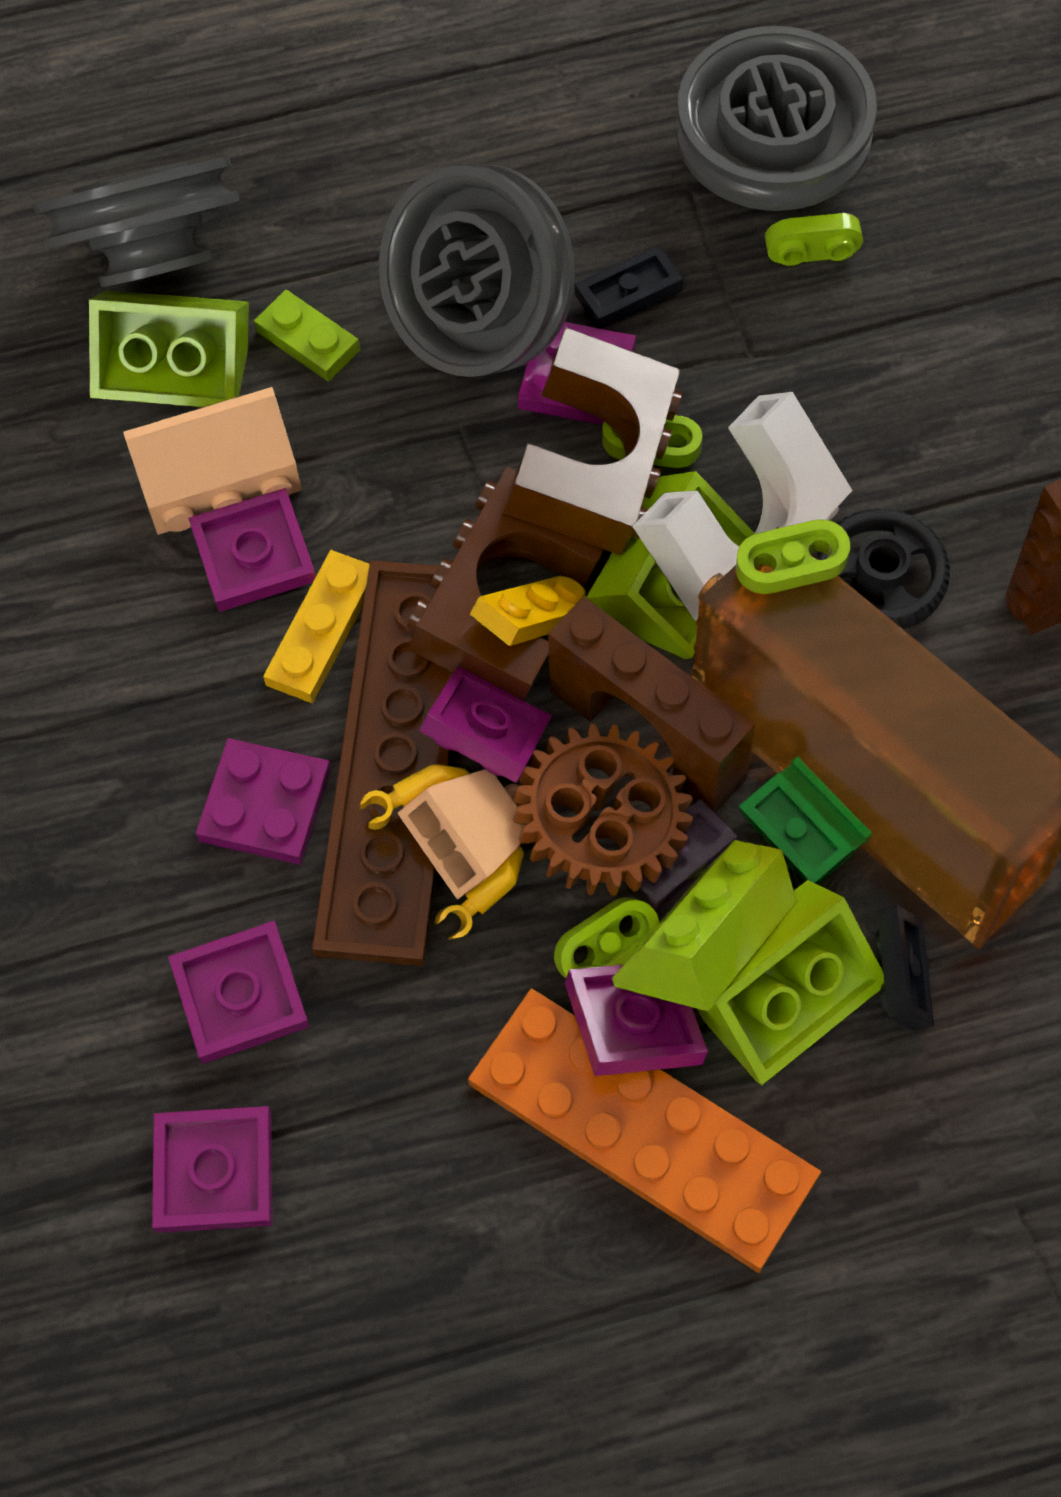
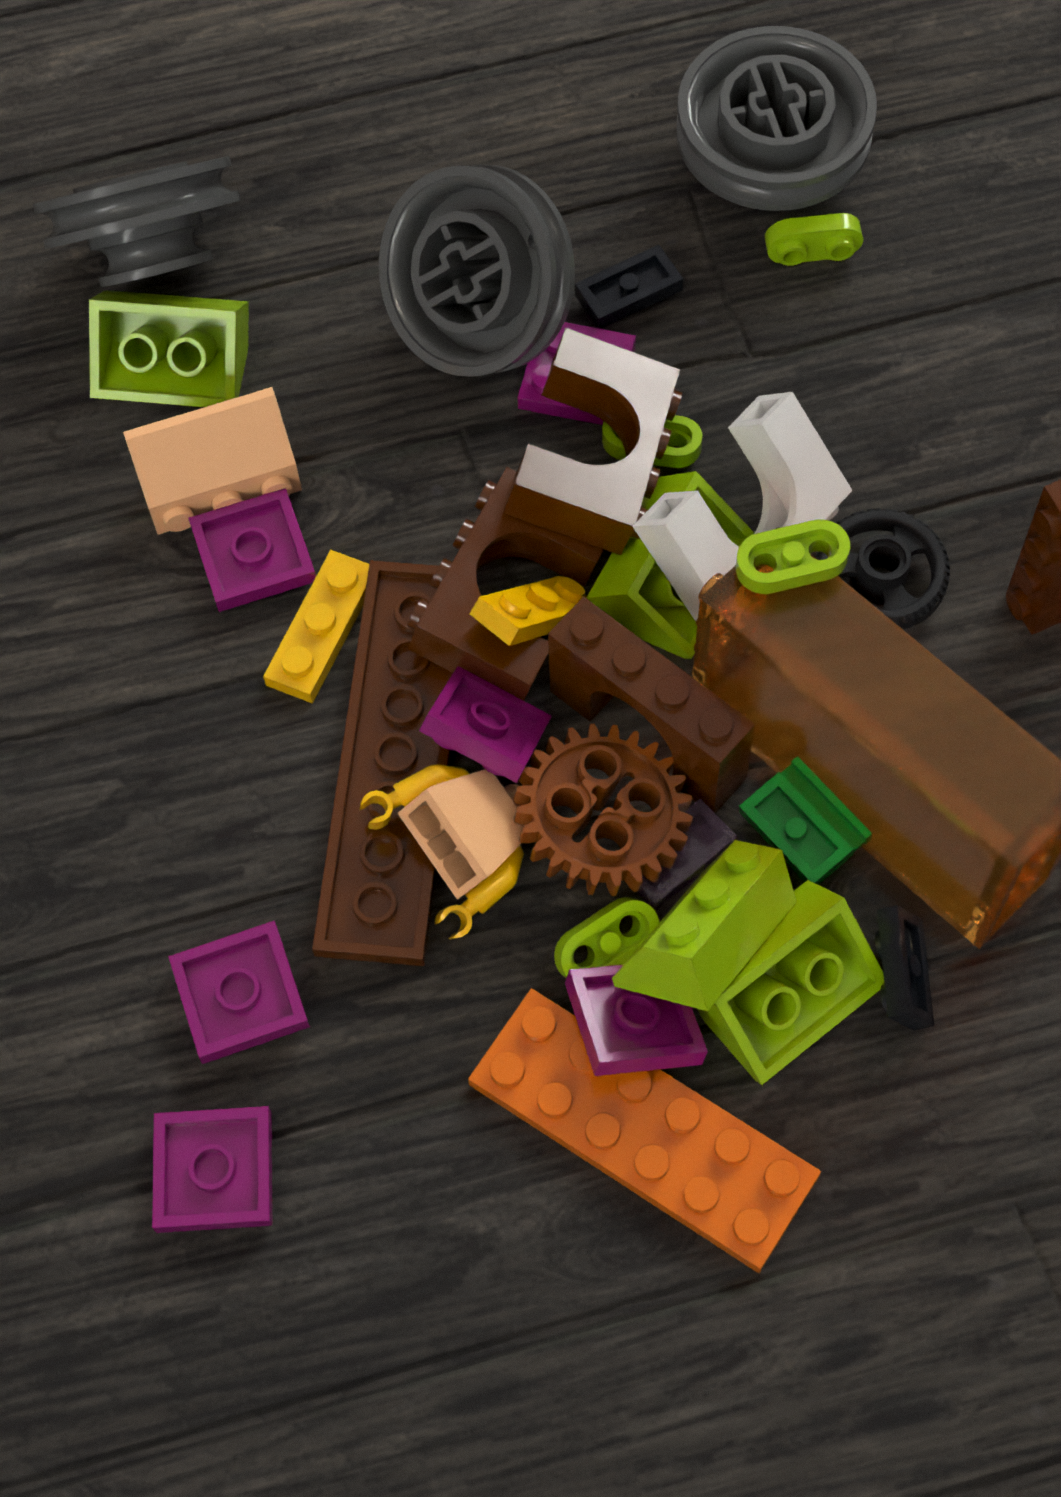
(264, 801): magenta plate -> none
(307, 335): lime plate -> none

